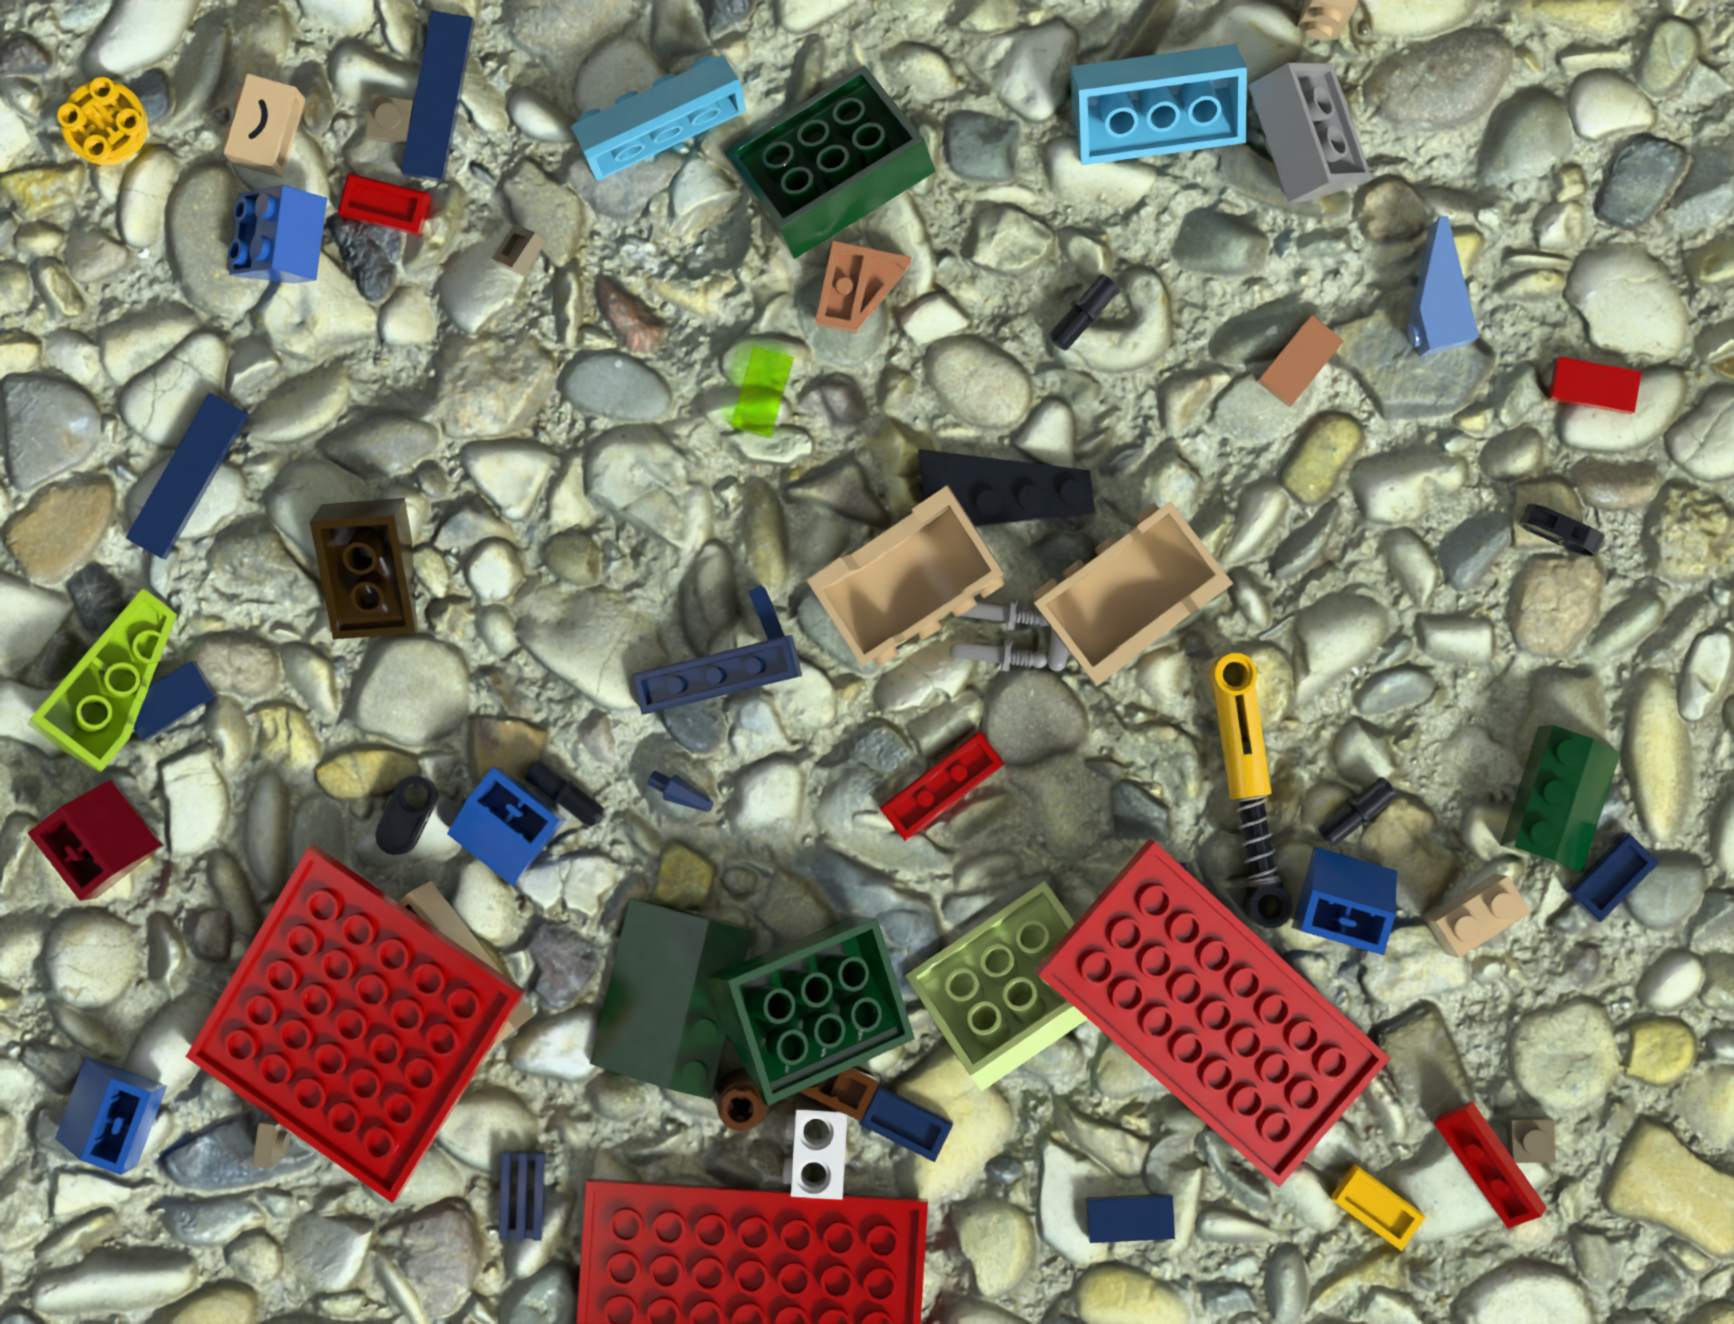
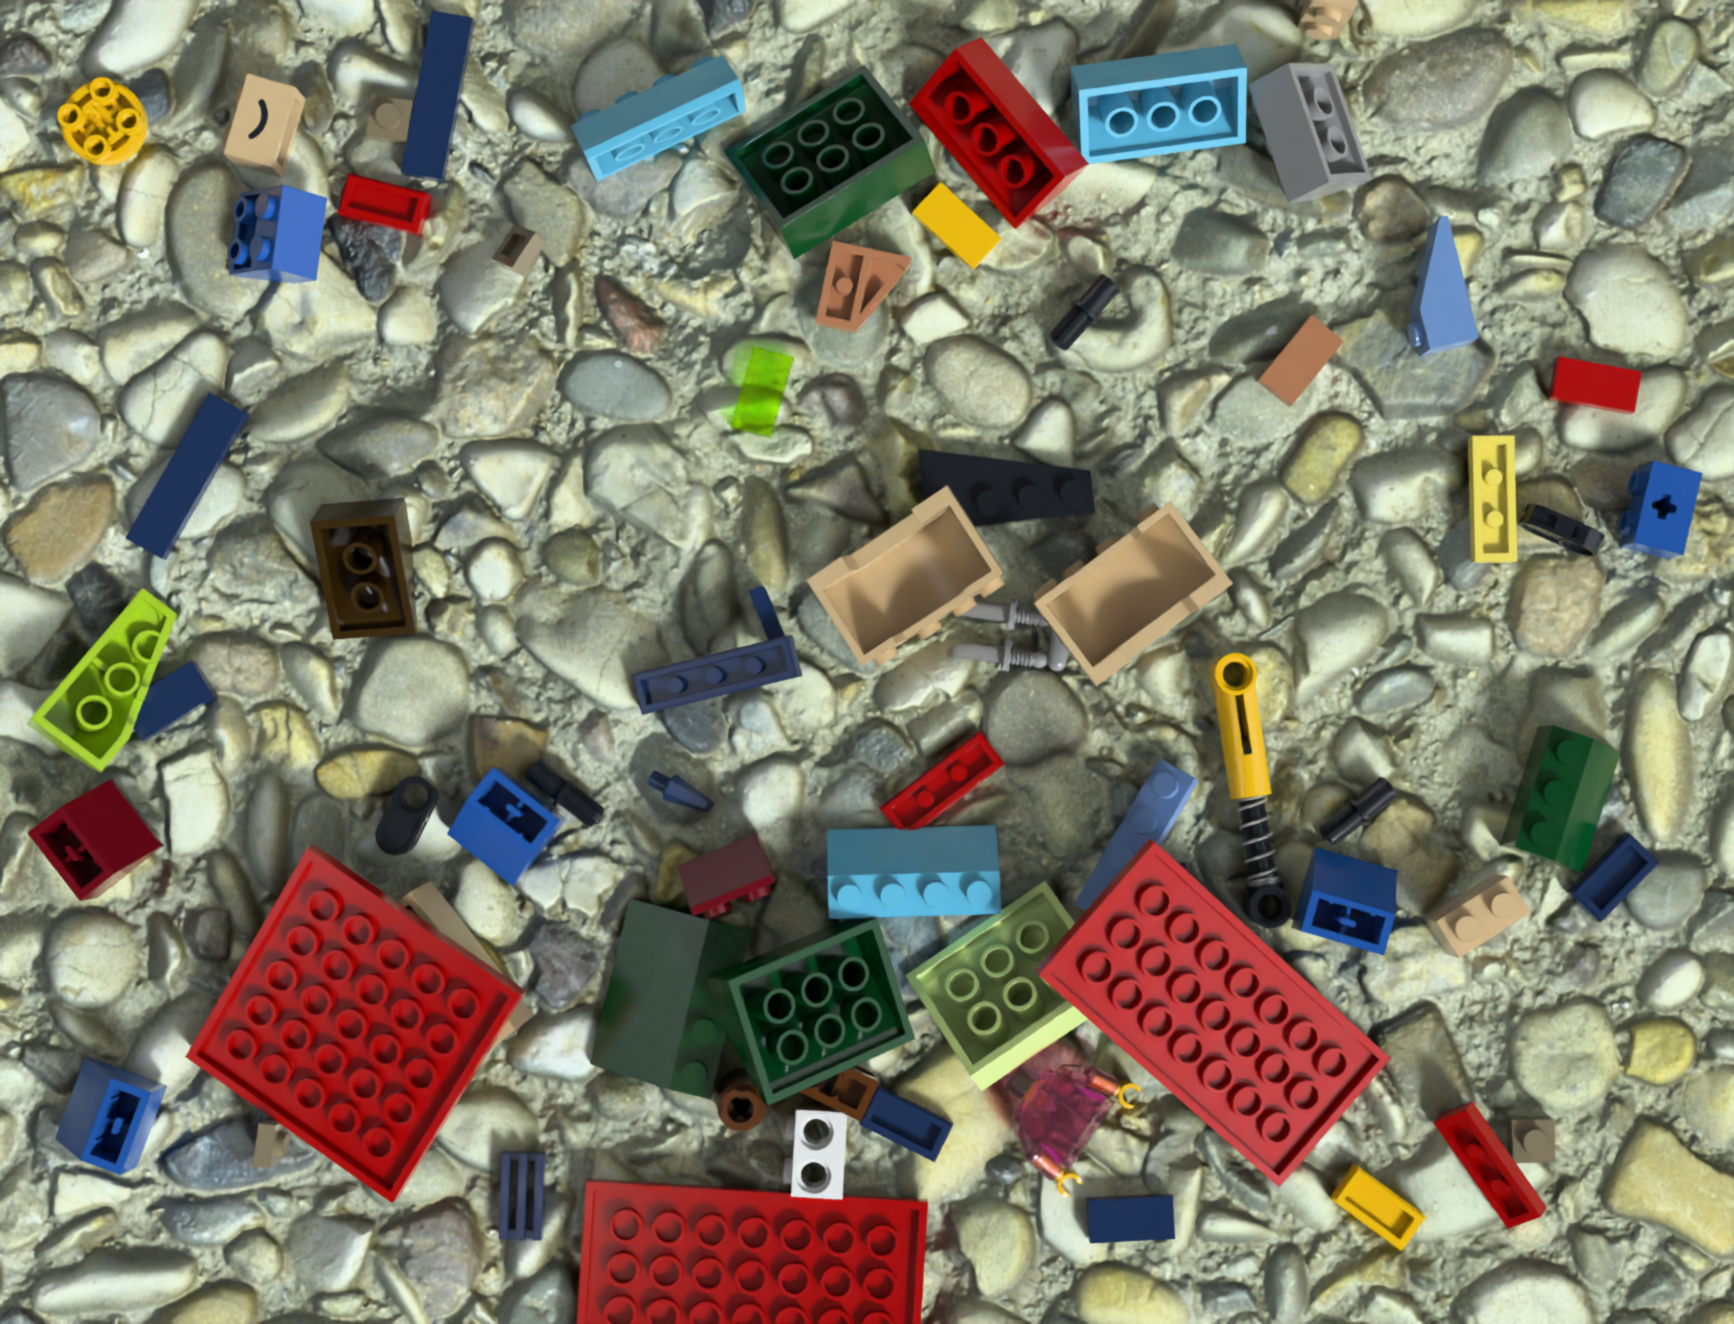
(726, 875): none -> dark red slope
(913, 872): none -> medium azure slope
(956, 226): none -> yellow tile
(997, 132): none -> red slope
(1062, 1115): none -> clear pink torso
(1148, 818): none -> medium blue plate
(1492, 499): none -> light yellow plate
(1675, 494): none -> blue brick

